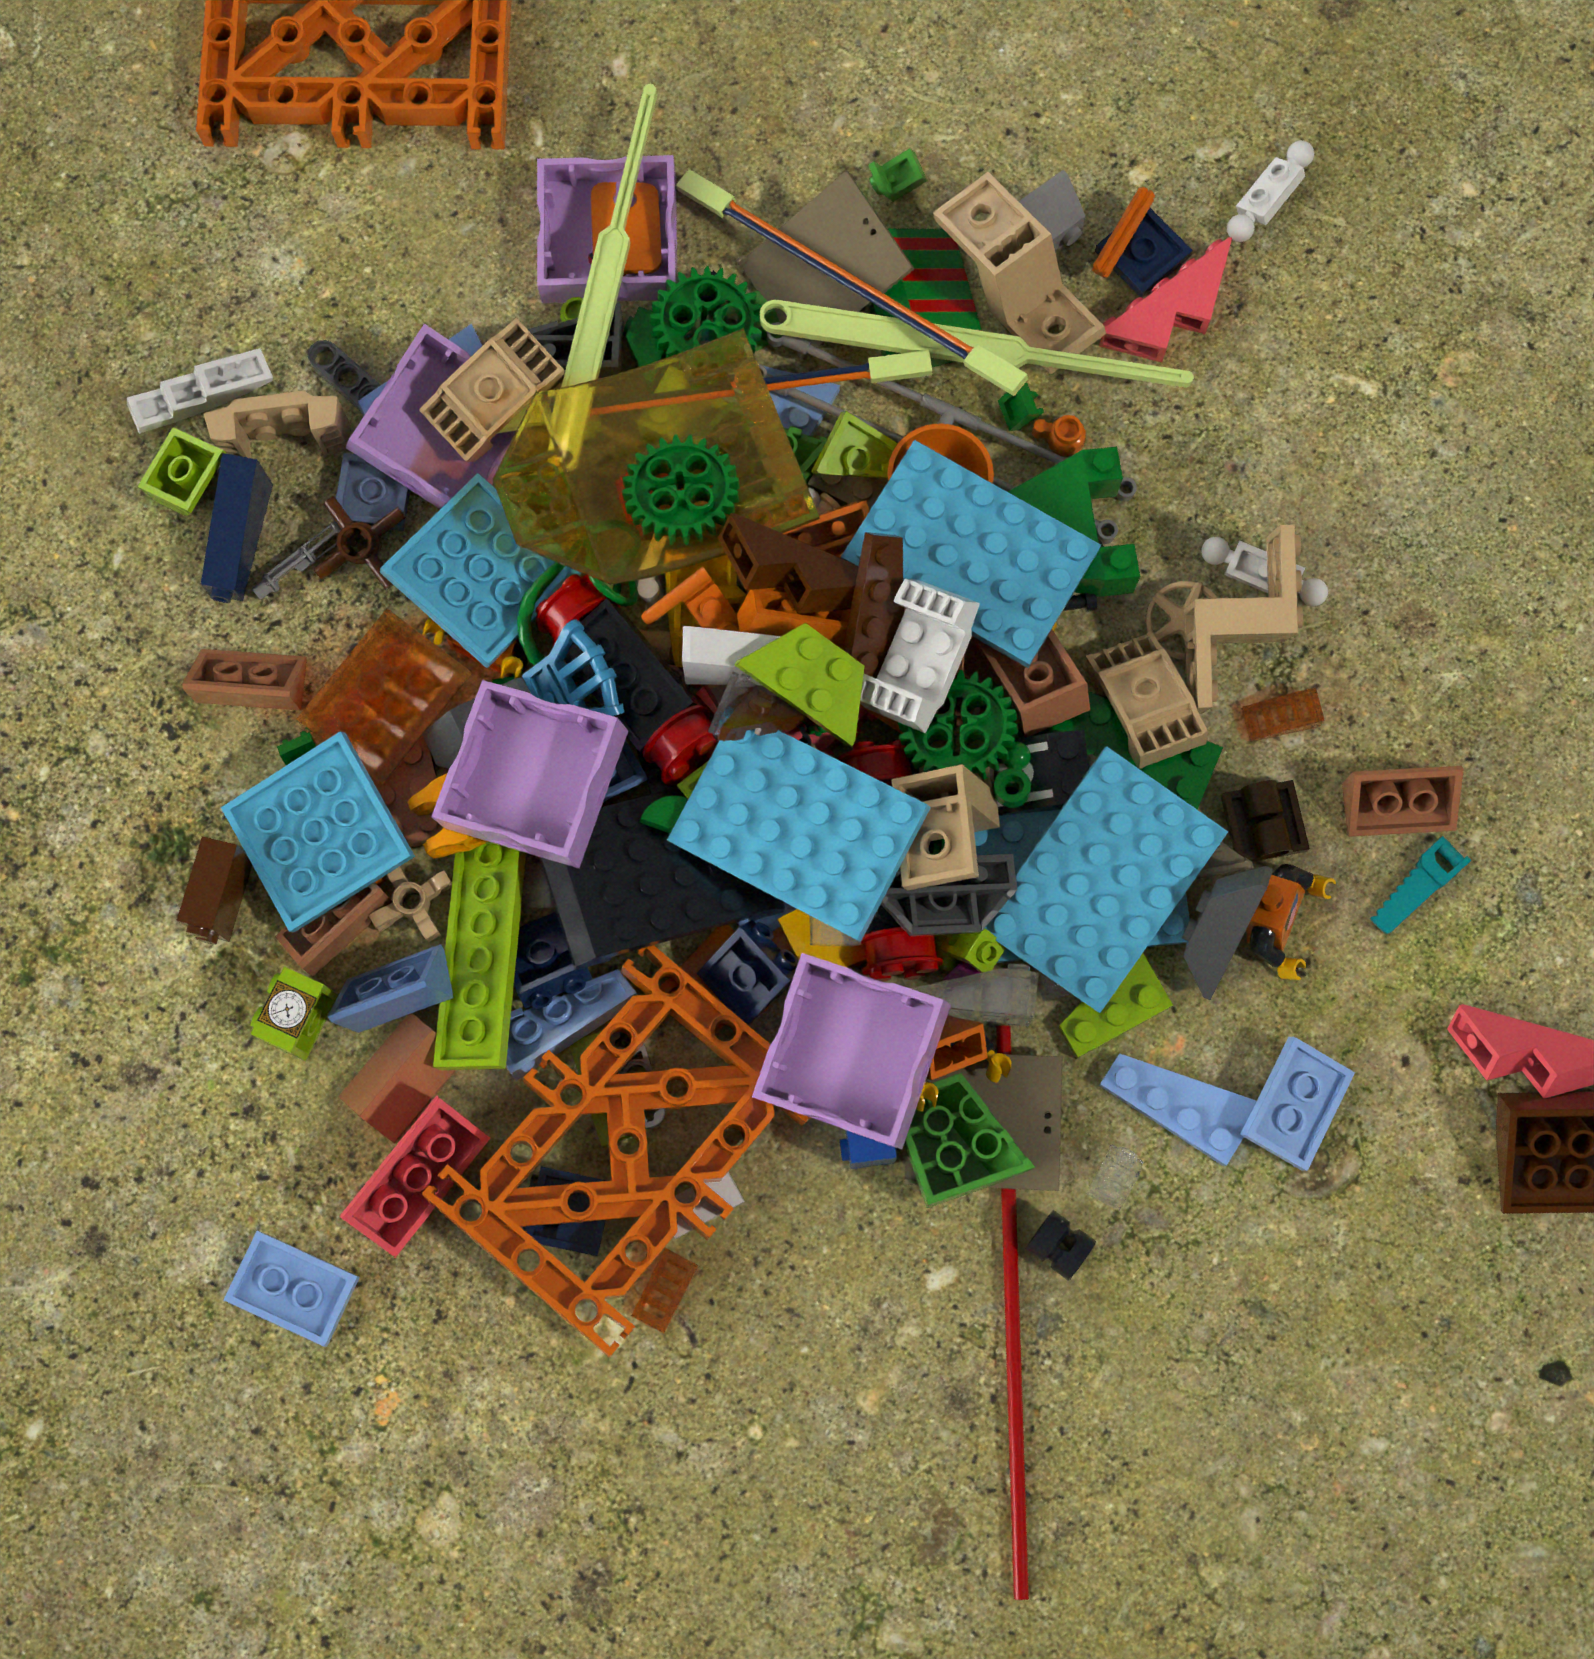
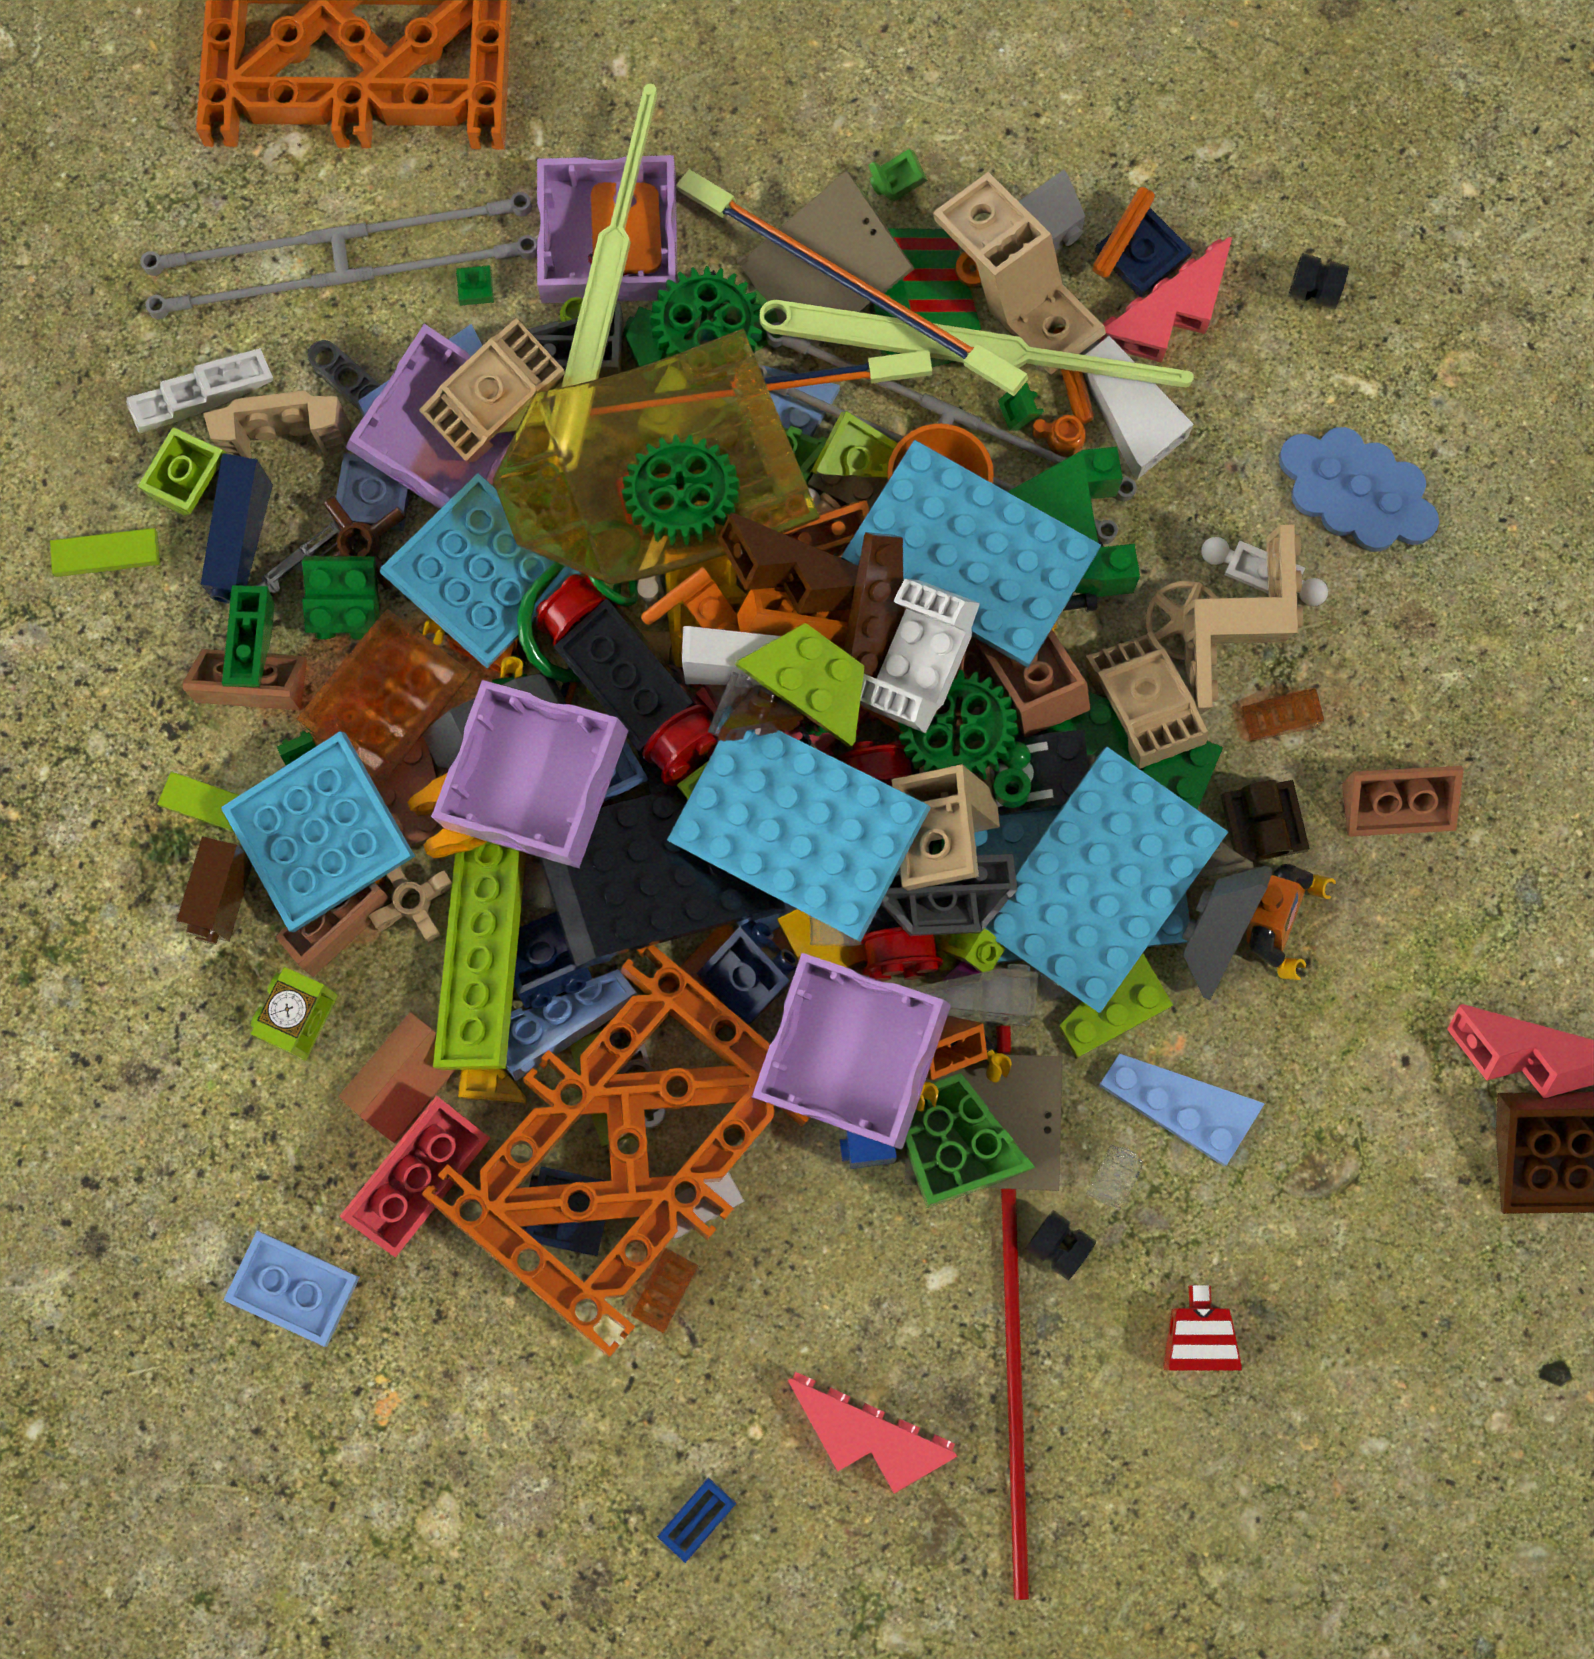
(104, 552): none -> lime tile
(196, 800): none -> lime tile
(248, 635): none -> green slope
(340, 595): none -> green plate
(342, 273): none -> light grey bar
(393, 991): medium blue slope -> none
(475, 285): none -> green tile
(489, 1086): none -> yellow tile
(553, 680): dark azure plate -> none
(664, 813): green tile -> none
(718, 1495): none -> blue tile
(854, 1433): none -> coral slope
(965, 276): none -> orange tile
(1077, 392): none -> orange axle
(1136, 413): none -> white slope
(1201, 1336): none -> torso
(1270, 191): white plate -> none
(1297, 1103): light blue plate -> none
(1318, 281): none -> black wheel
(1358, 489): none -> medium blue plate
(1420, 885): teal piece -> none

